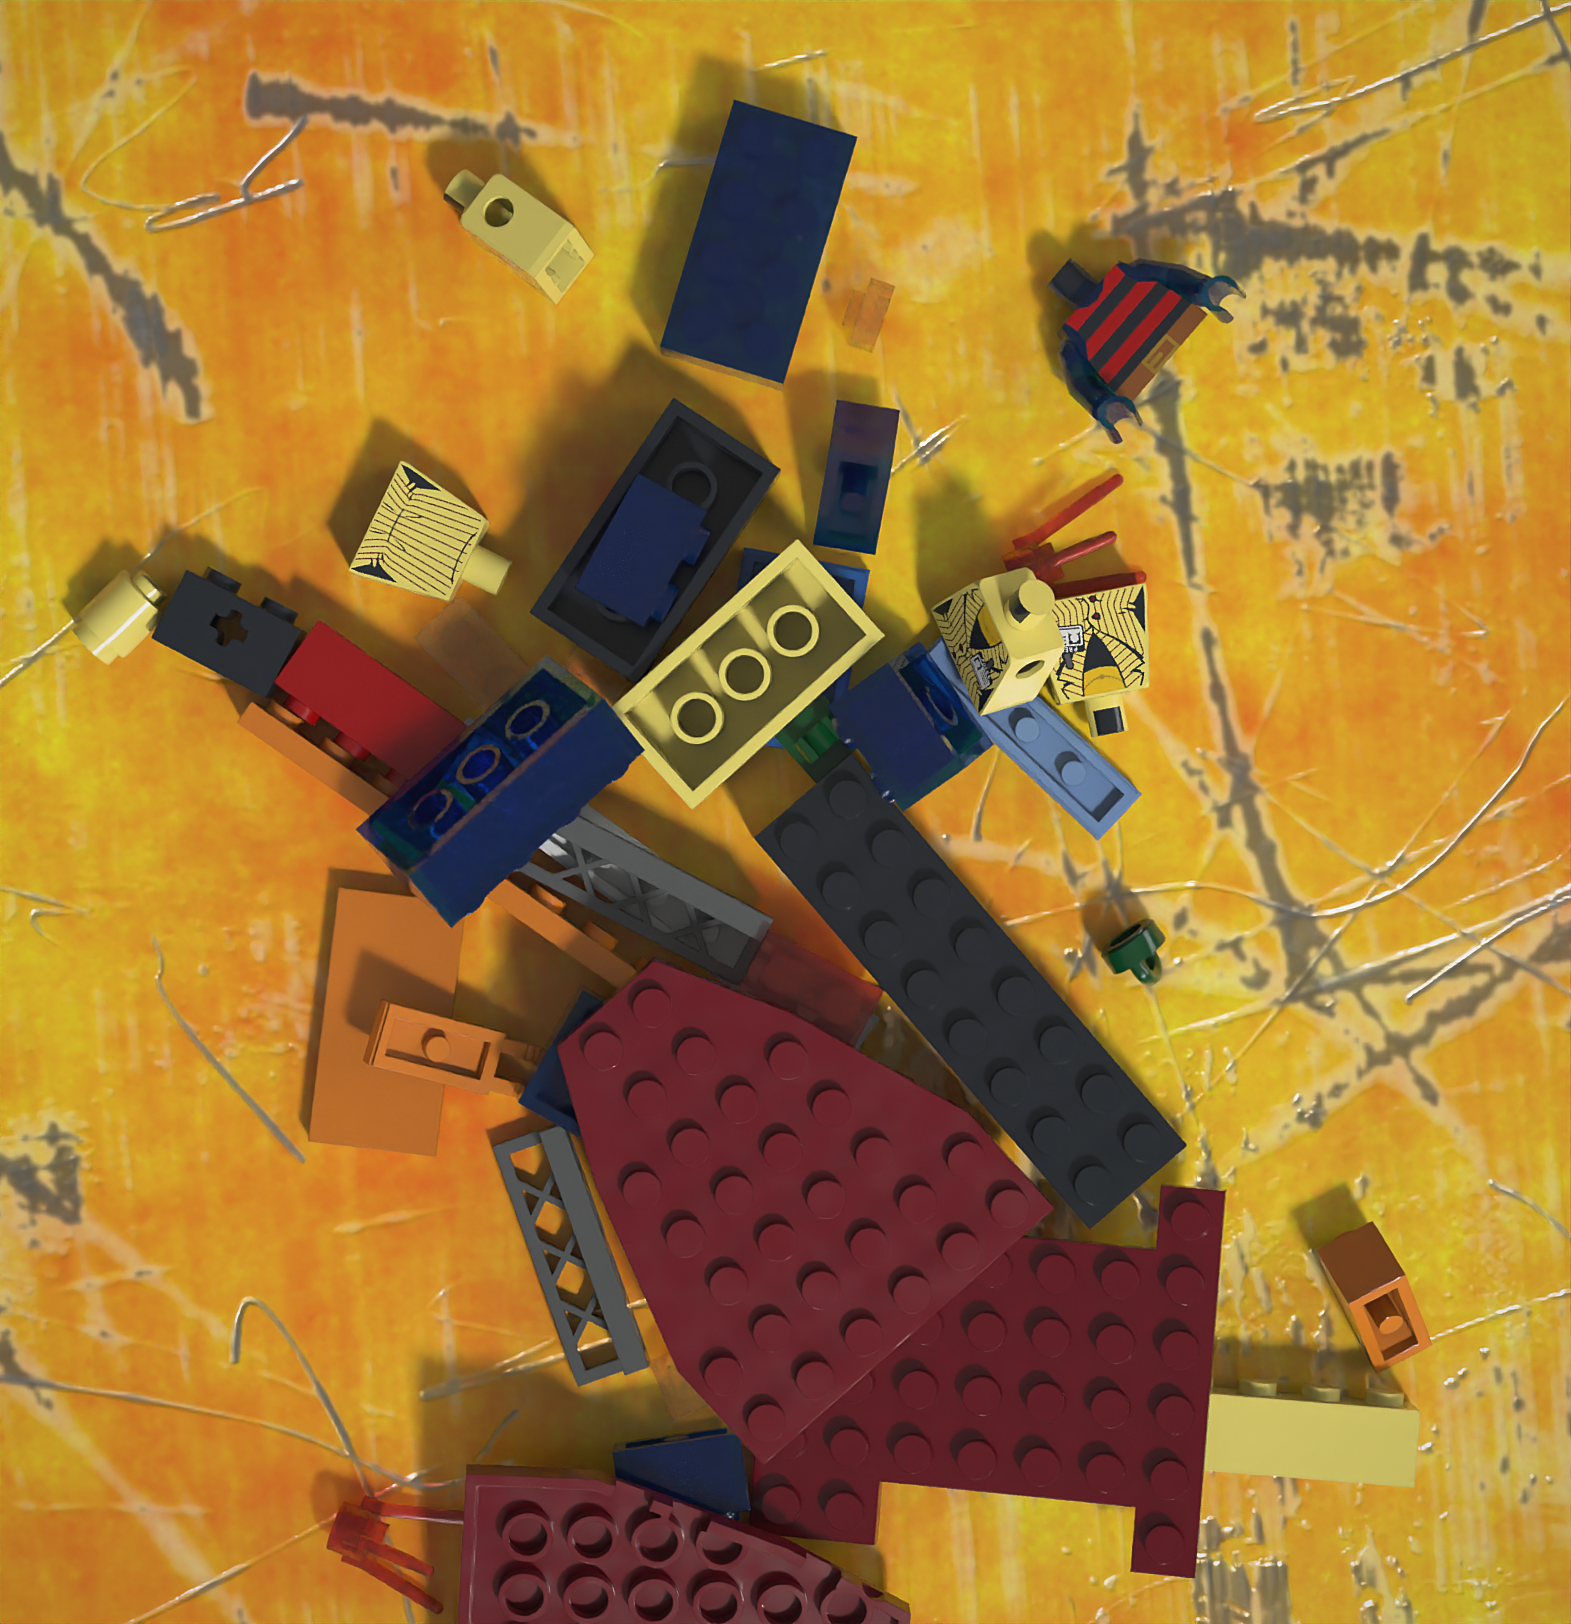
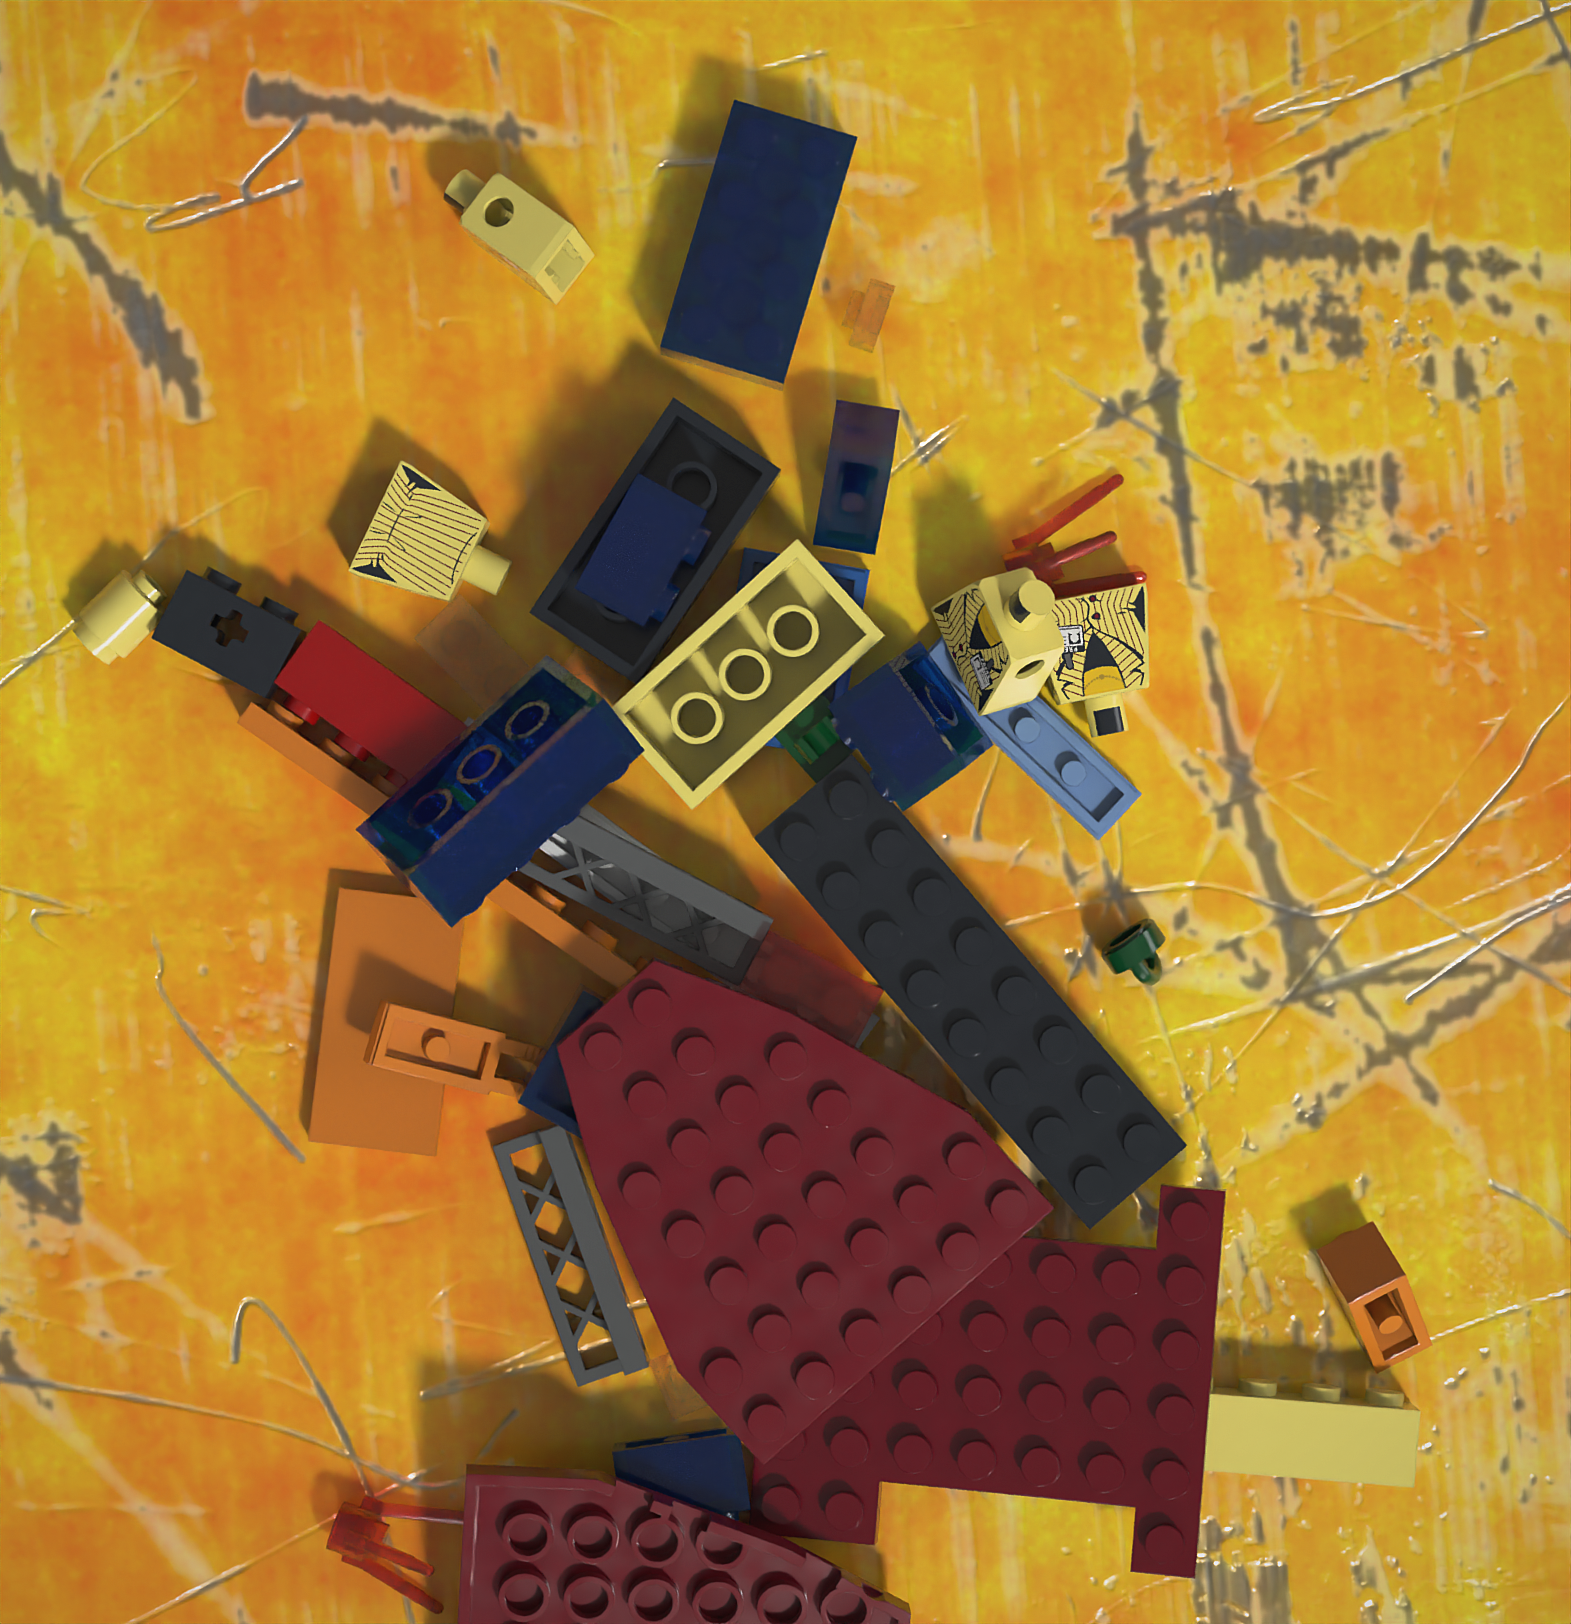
(1129, 329): torso -> none

